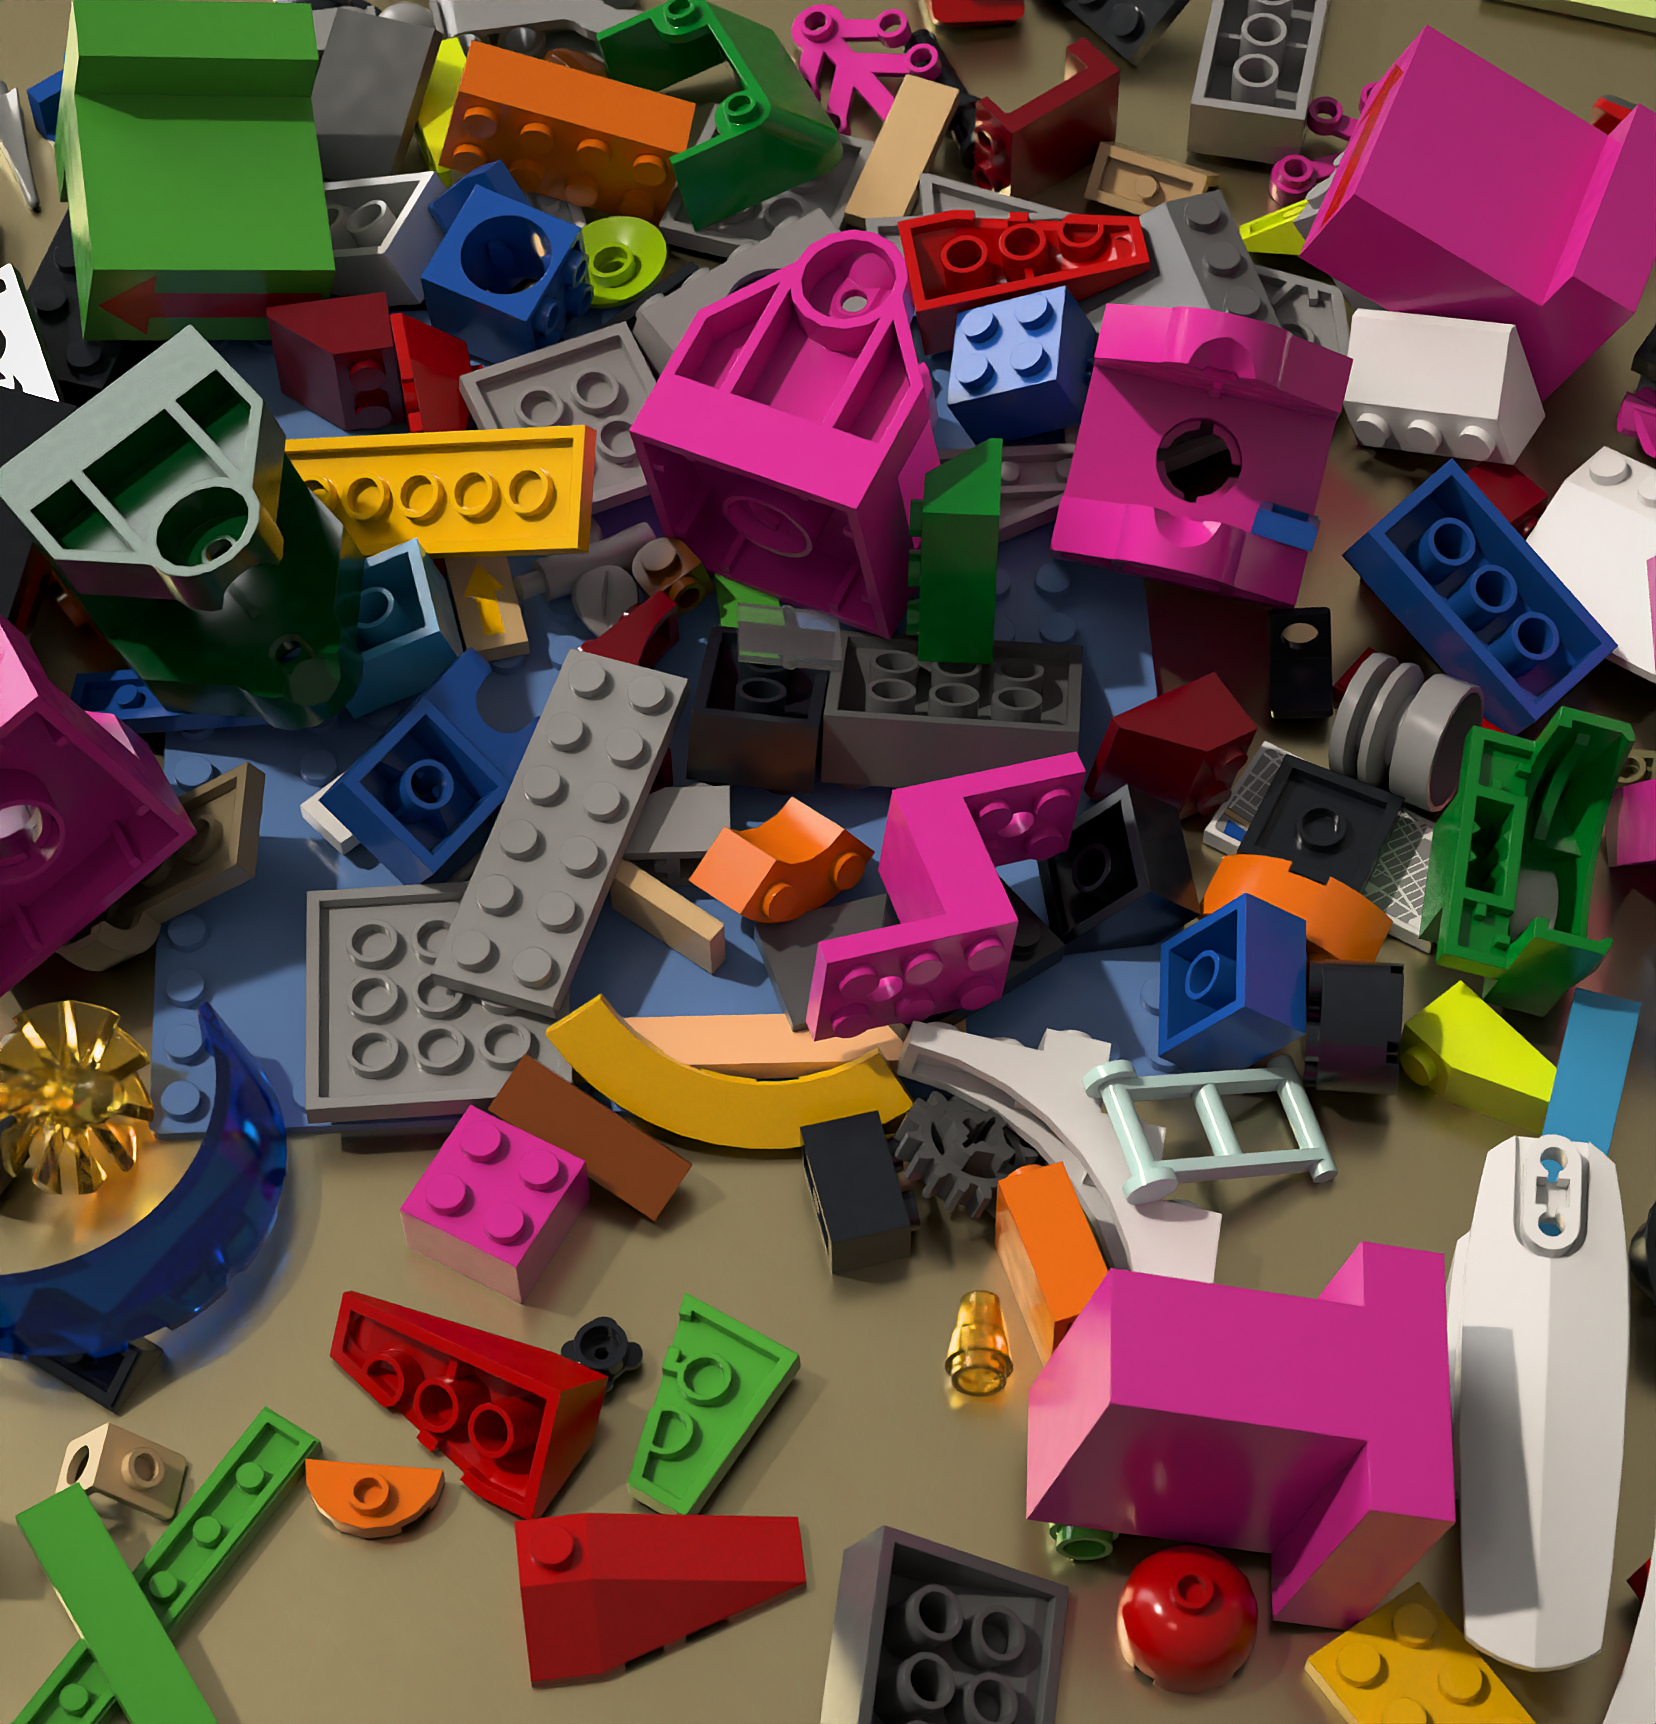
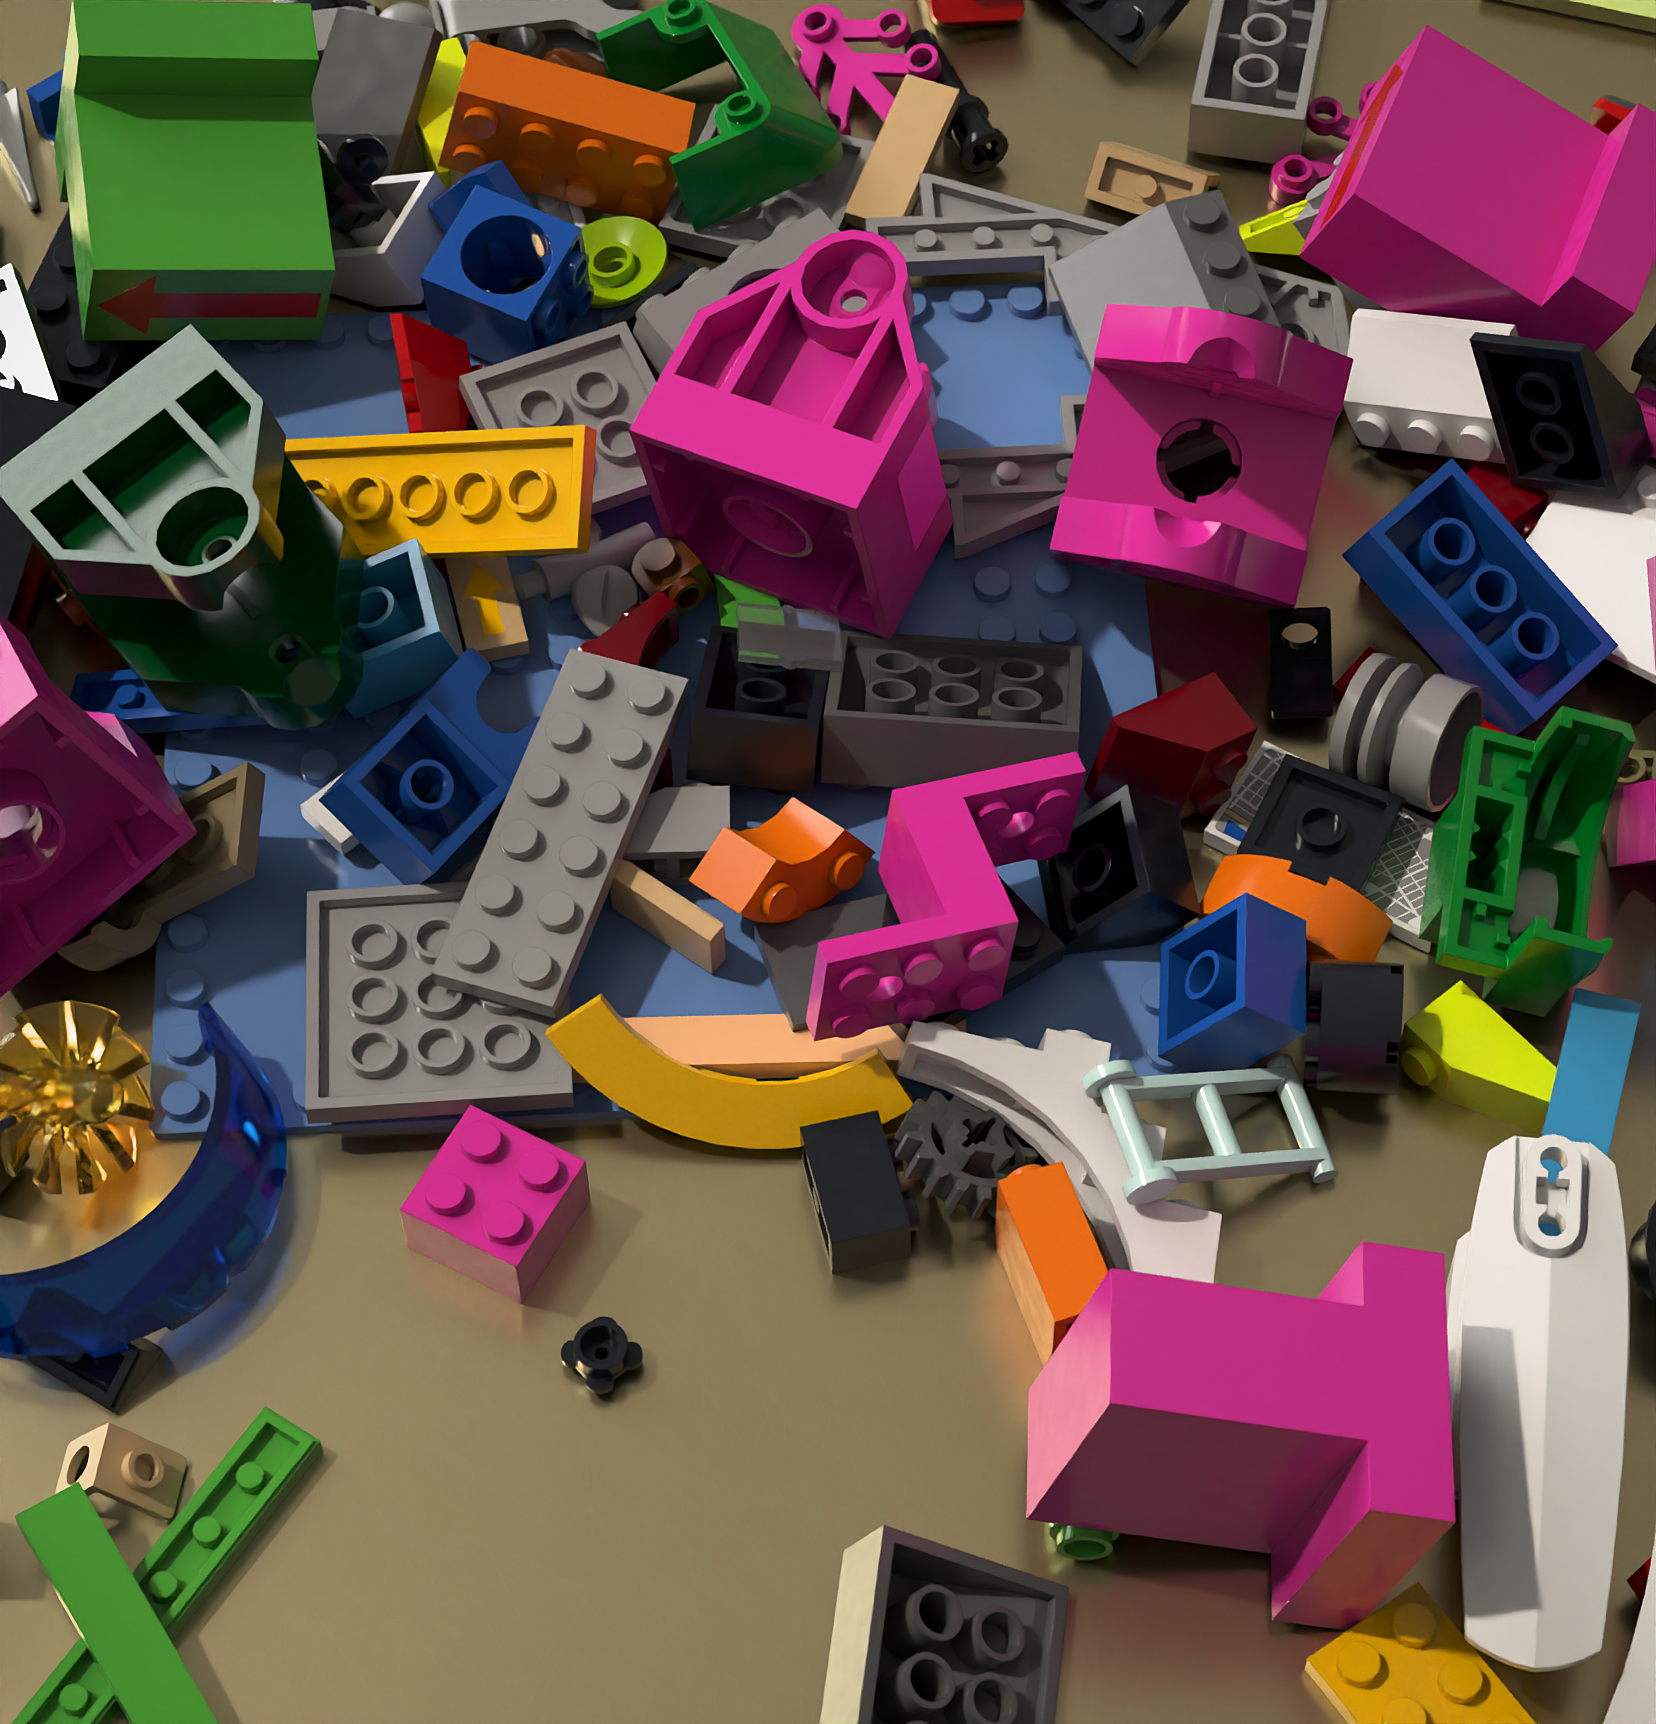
(339, 359): dark red slope -> none
(350, 179): none -> black hips
(372, 1497): orange plate -> none
(489, 1403): red wedge -> none
(614, 1149): dark orange tile -> none
(633, 1583): red wedge -> none
(708, 1406): bright green wing -> none
(957, 557): green slope -> none
(976, 262): red wedge -> none
(979, 1346): clear yellow cone -> none
(1021, 366): blue brick -> none
(1051, 134): dark red panel -> none
(1187, 1619): red cylinder -> none
(1286, 525): blue tile -> none
(1561, 416): none -> black slope

